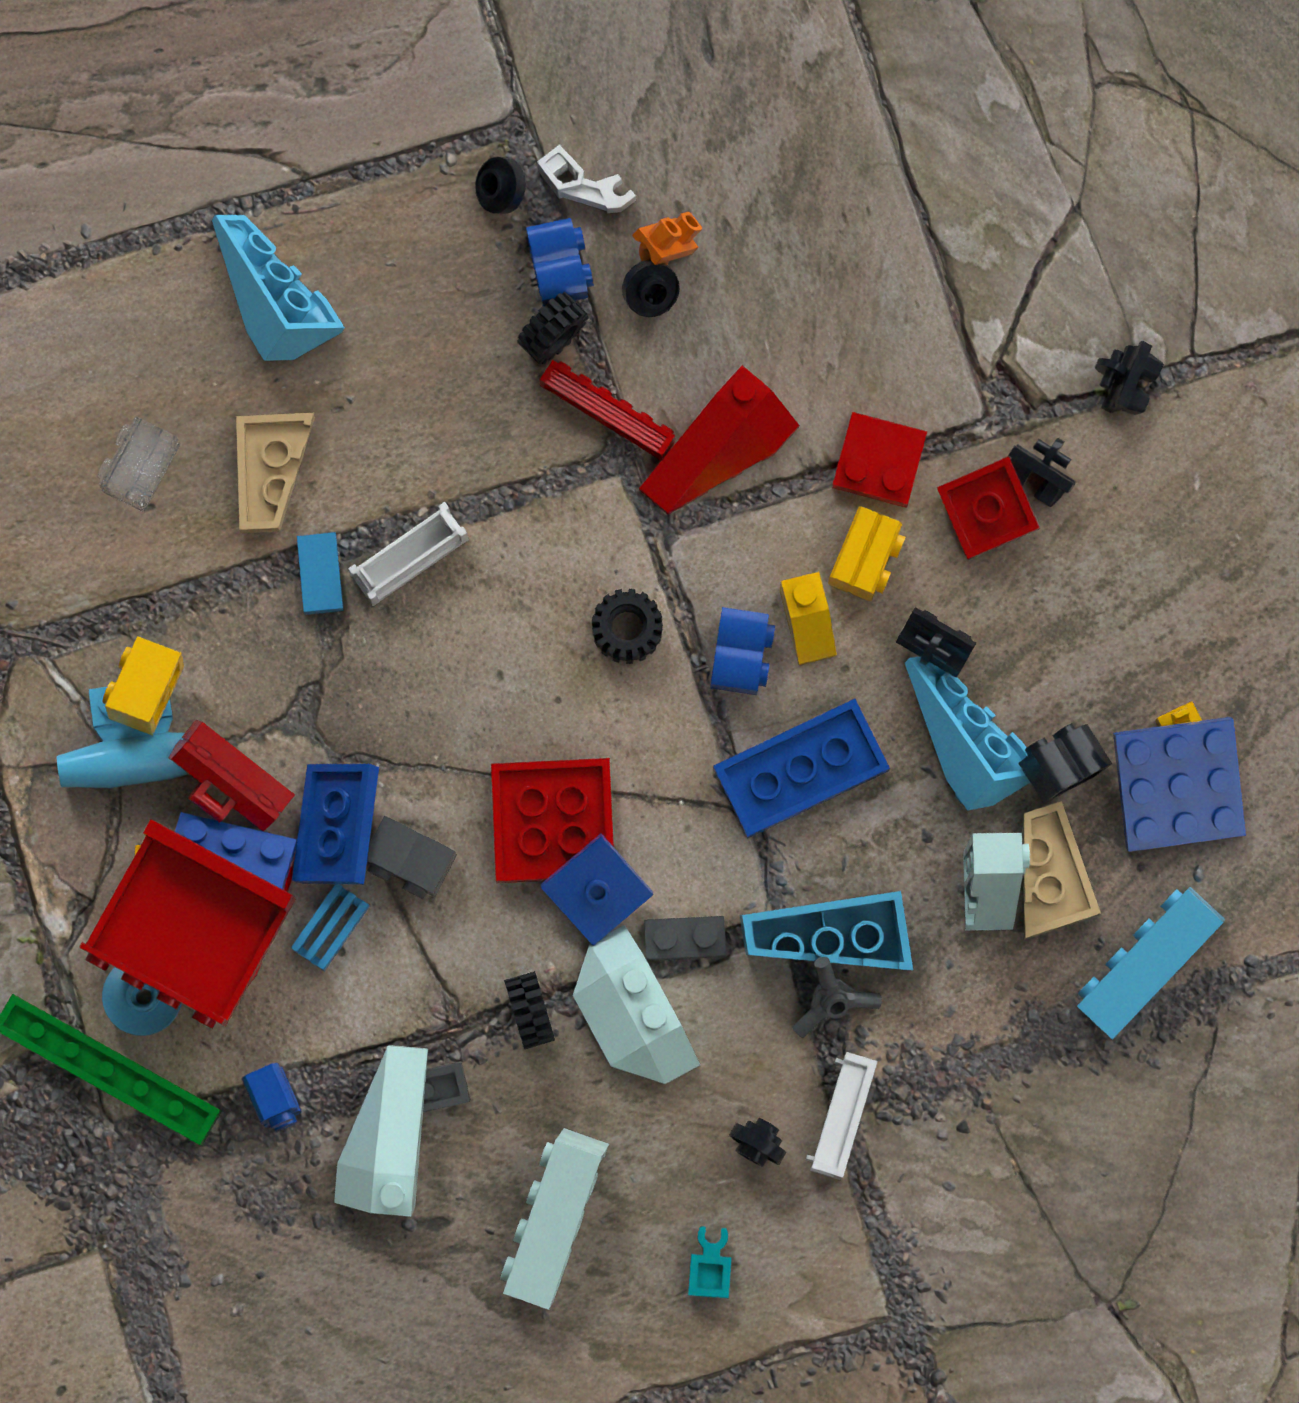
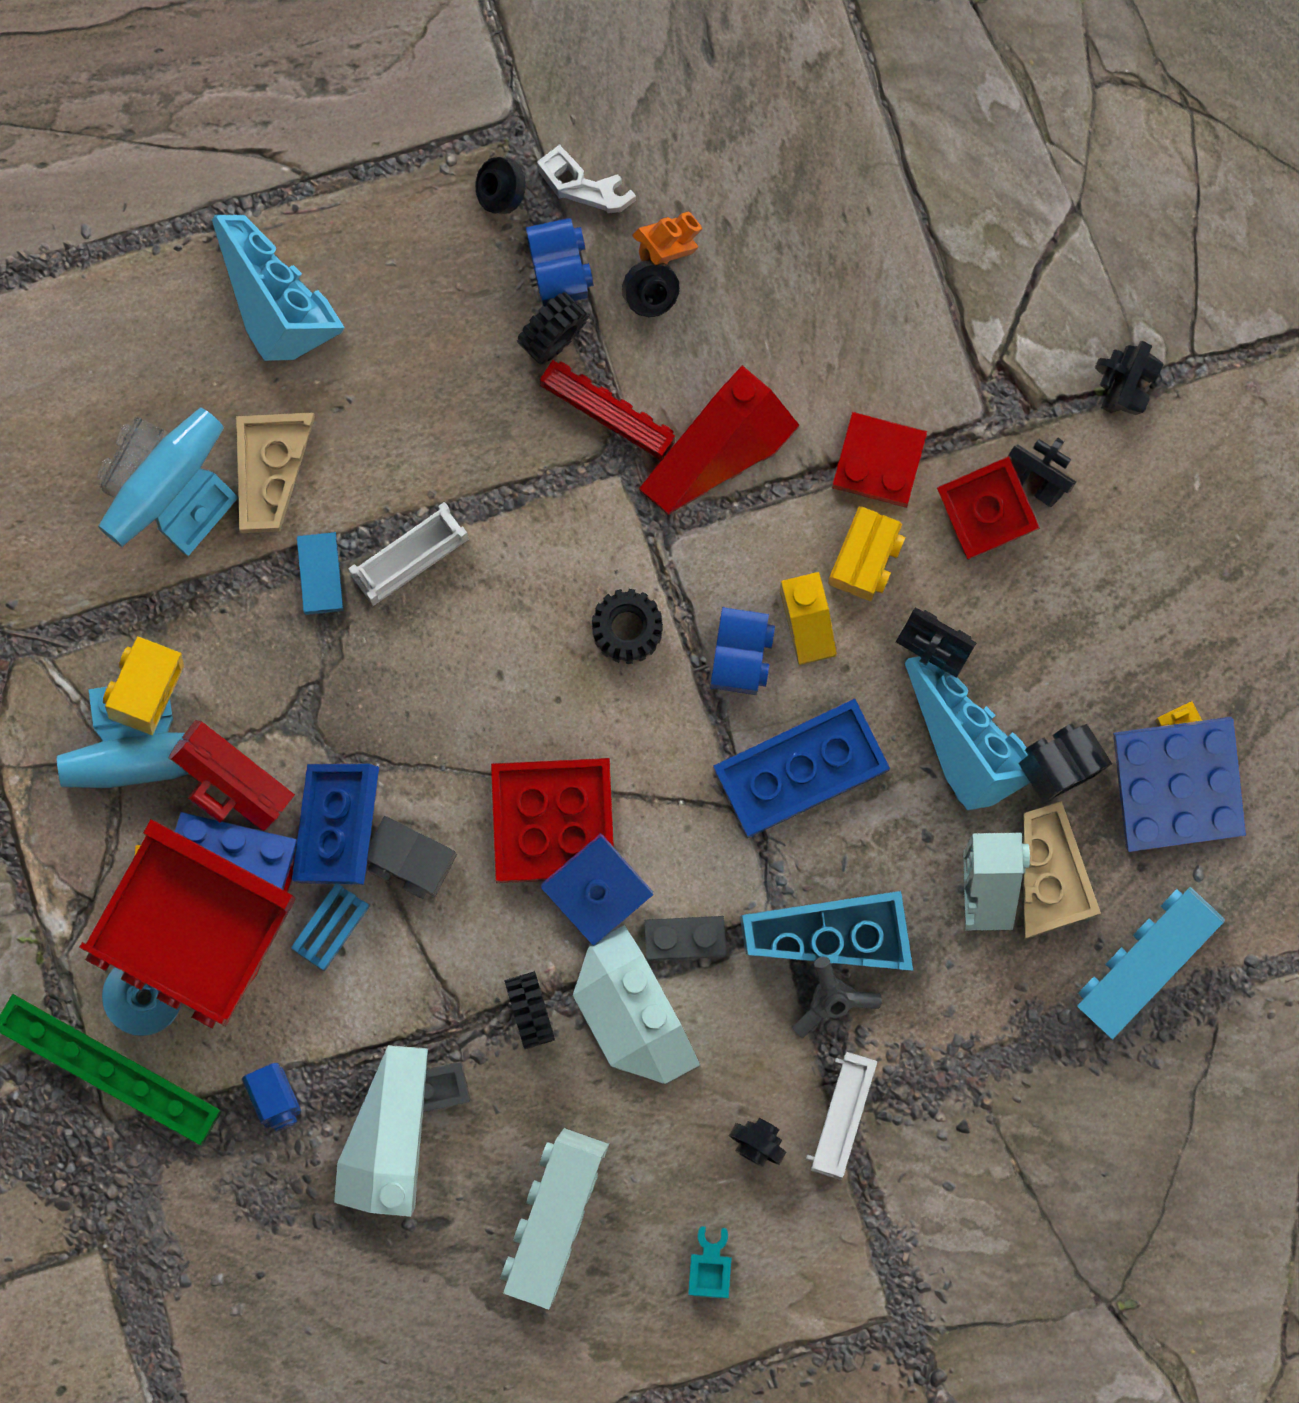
(173, 489): none -> medium azure plate

